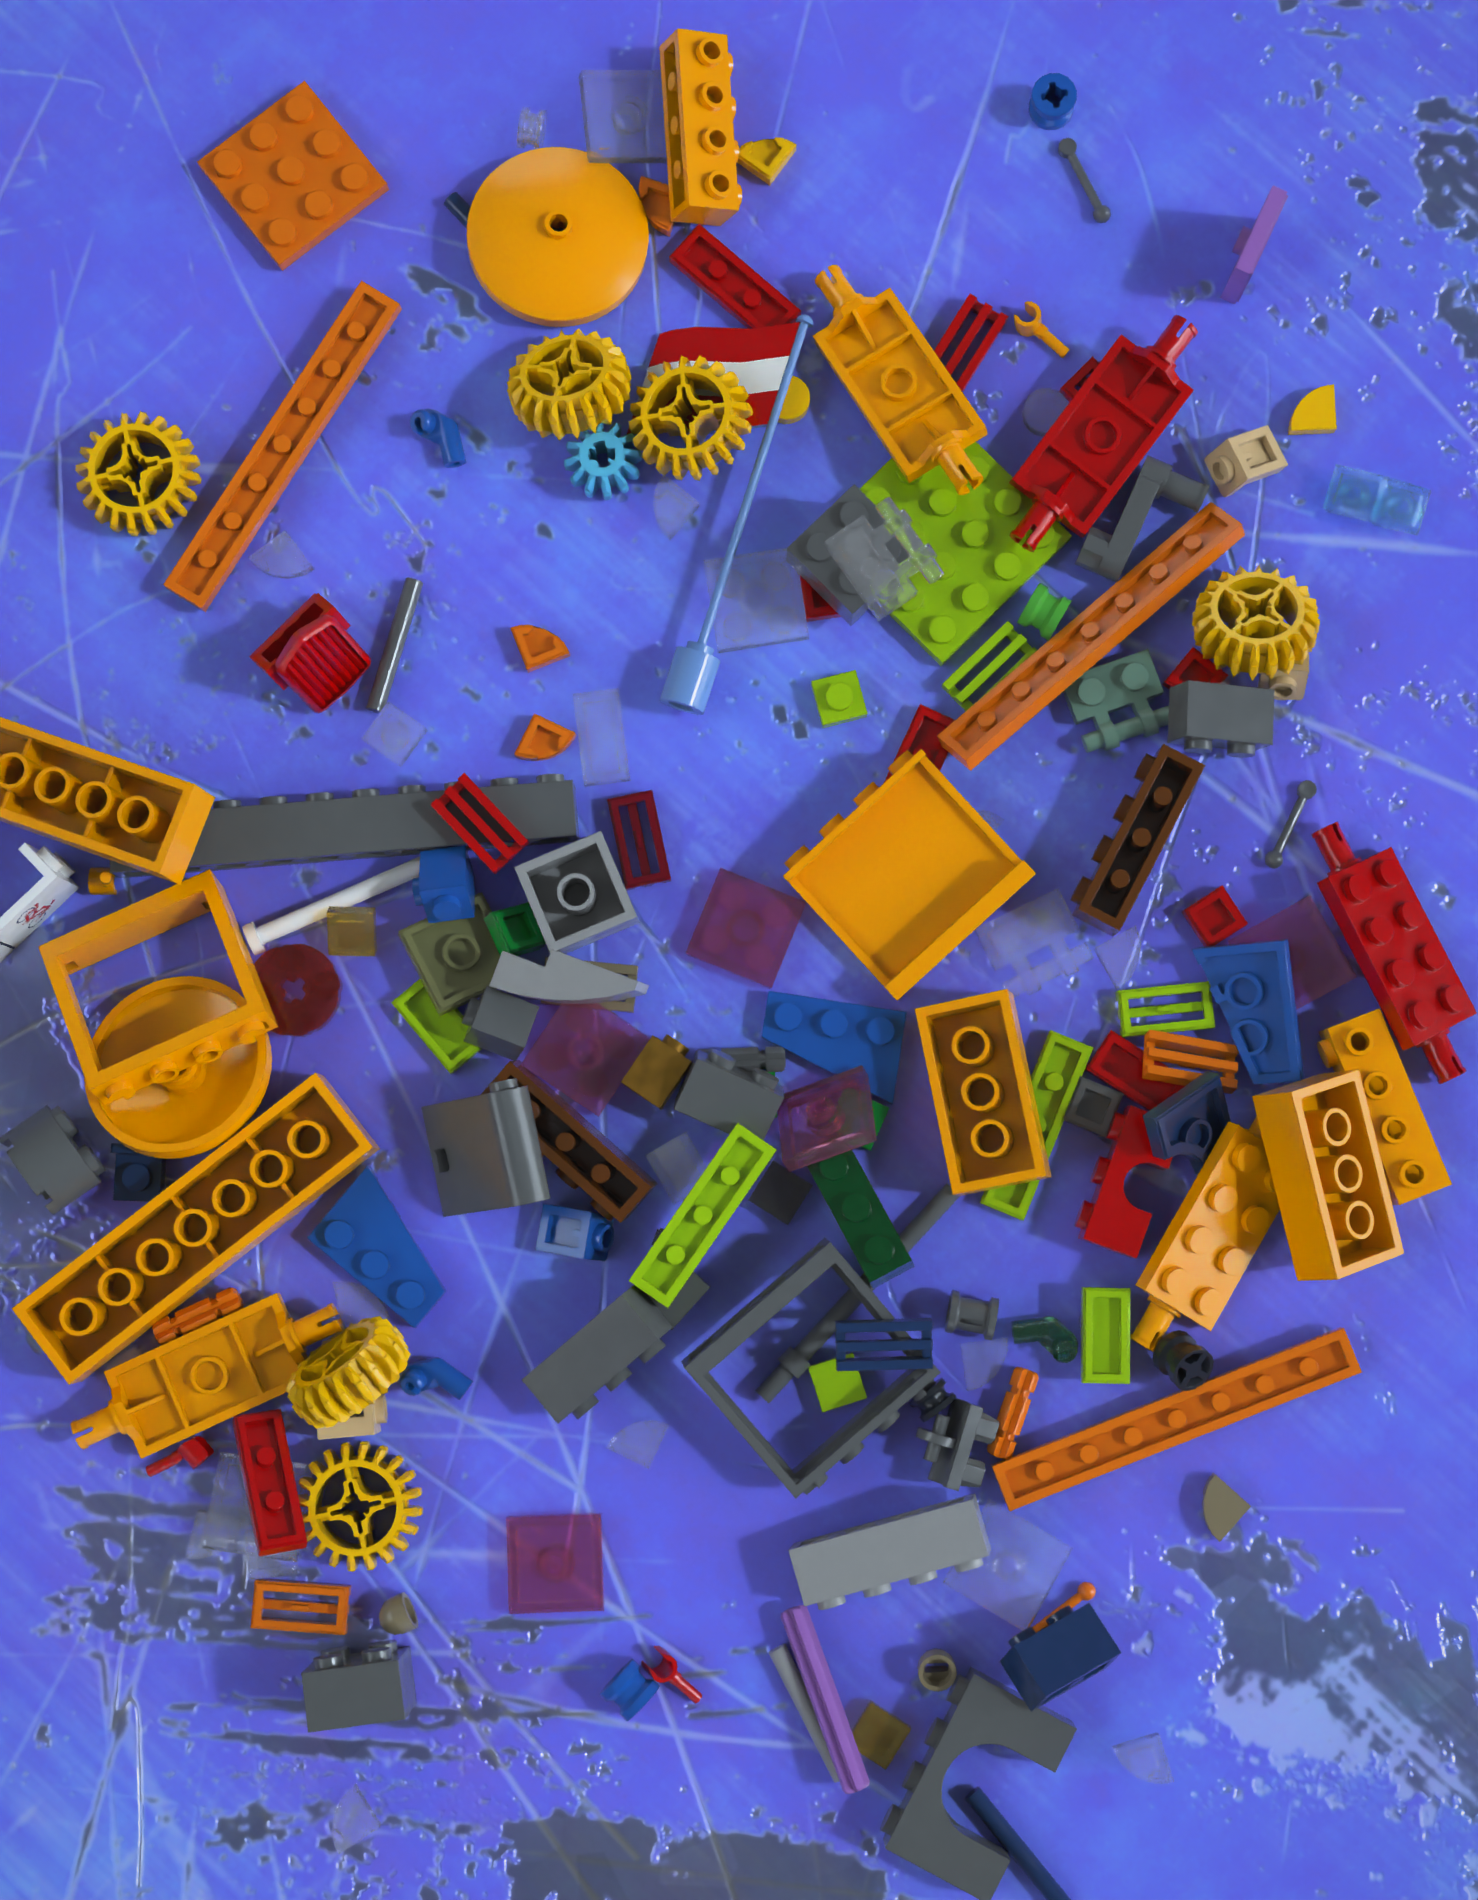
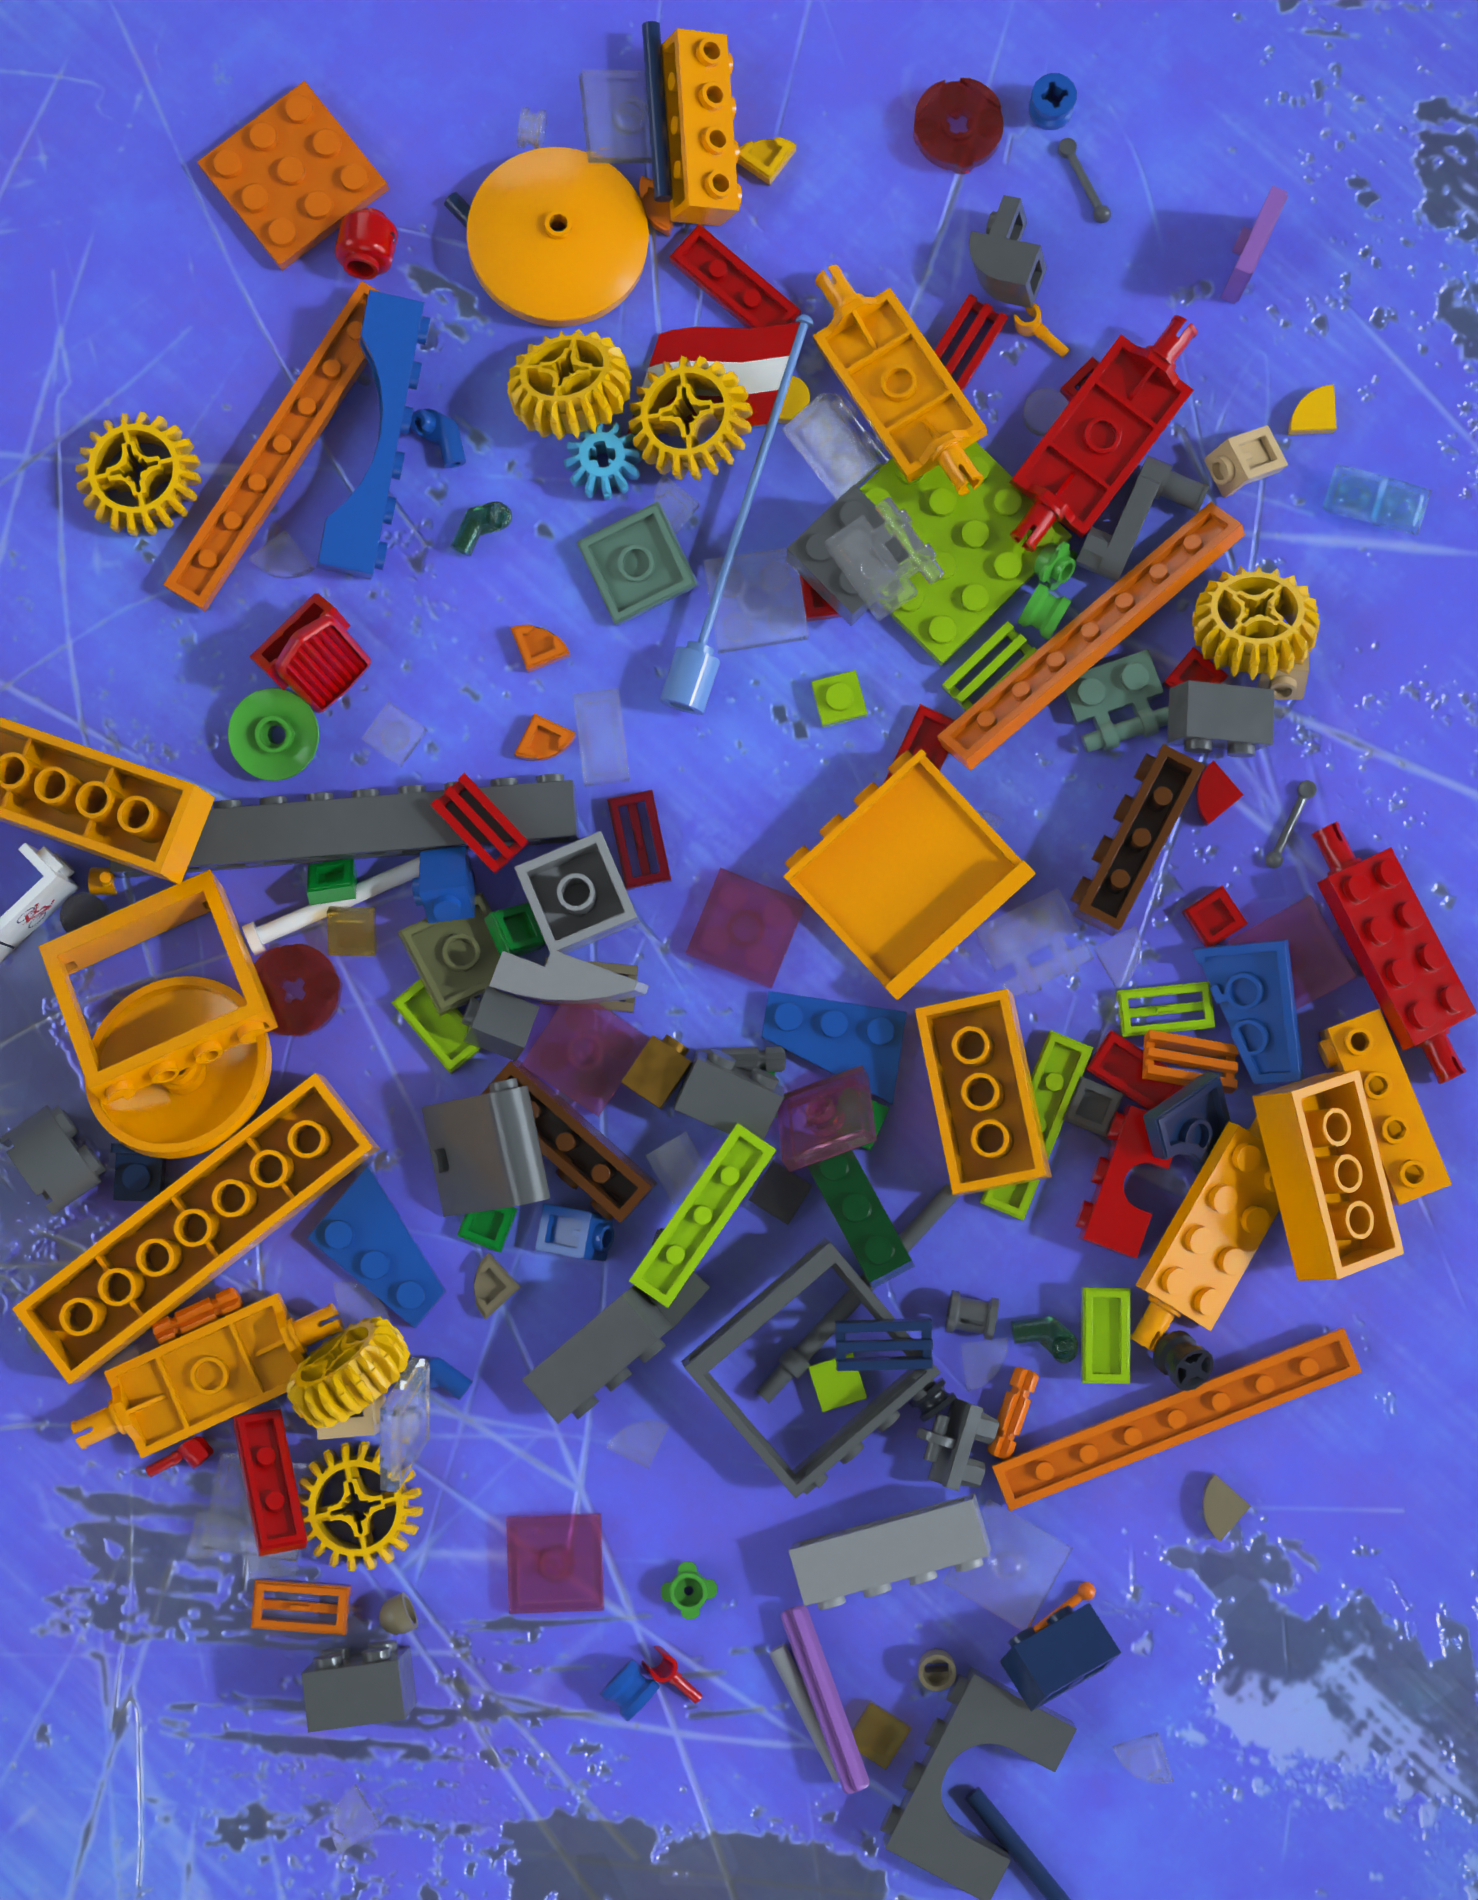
(81, 910): none -> clear smoke tile
(252, 730): none -> bright green dish
(331, 881): none -> green tile
(366, 243): none -> red head
(389, 343): none -> blue arch
(394, 645): dark grey bar -> none
(404, 1424): none -> clear plate
(478, 522): none -> arm
(488, 1227): none -> green tile
(492, 1286): none -> dark tan tile
(637, 563): none -> sand green plate
(657, 111): none -> dark blue bar
(675, 1593): none -> bright green plate
(835, 443): none -> clear bracket
(956, 99): none -> clear red plate
(1003, 263): none -> dark grey brick
(1055, 564): none -> bright green plate
(1215, 793): none -> red tile

